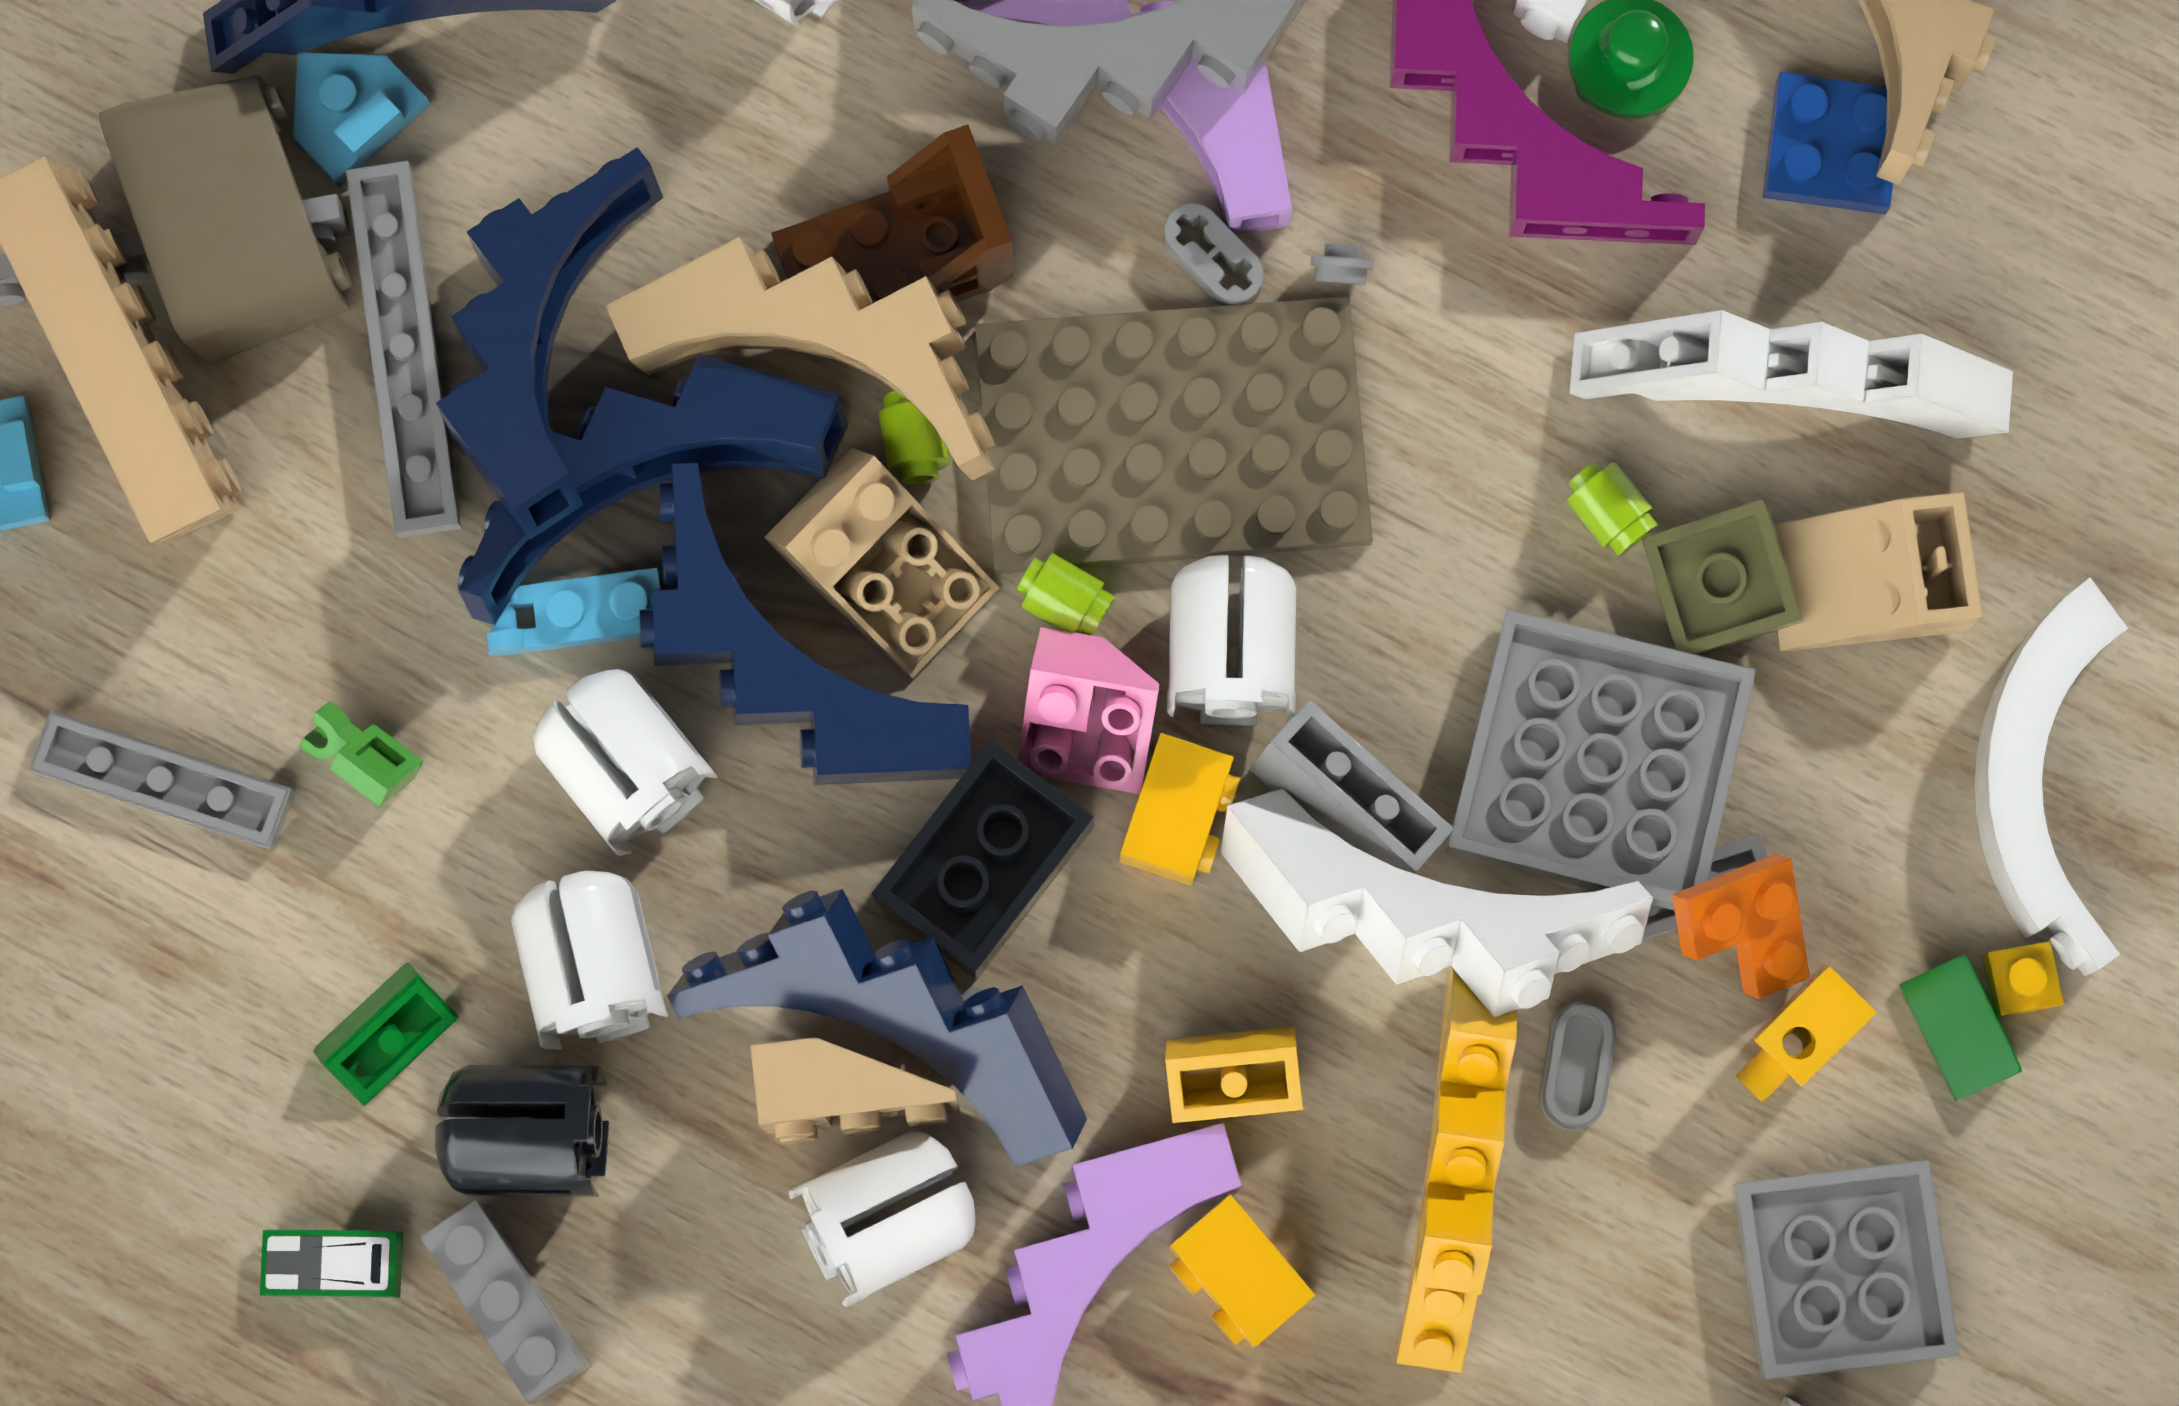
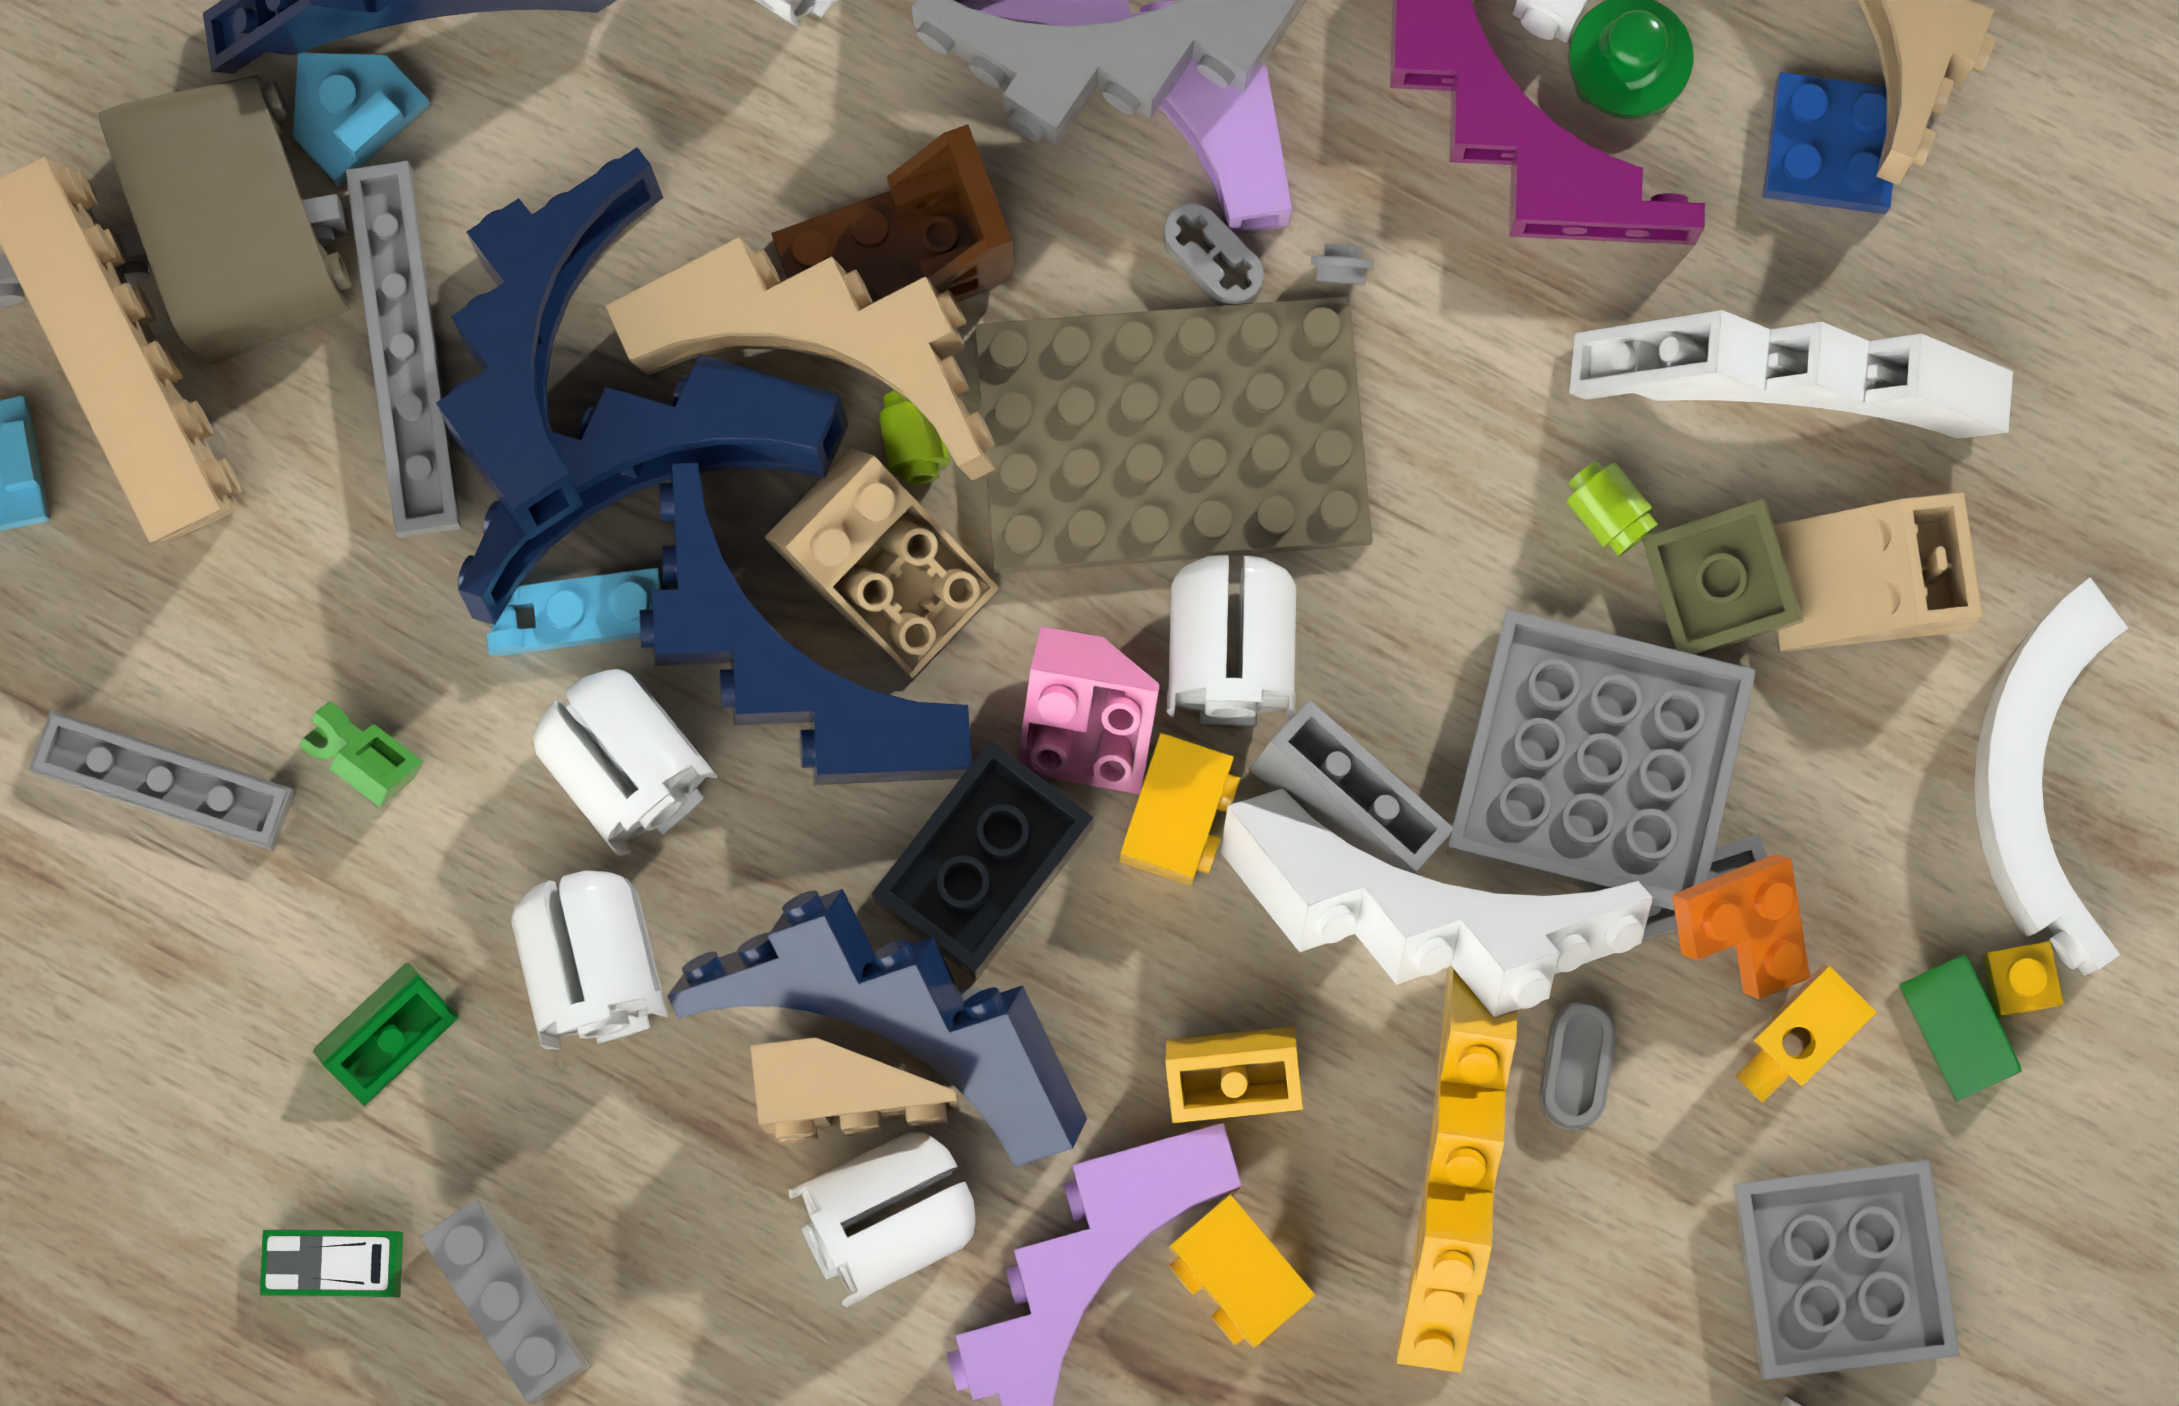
(522, 1130): black cylinder -> none
(1064, 595): lime brick -> none

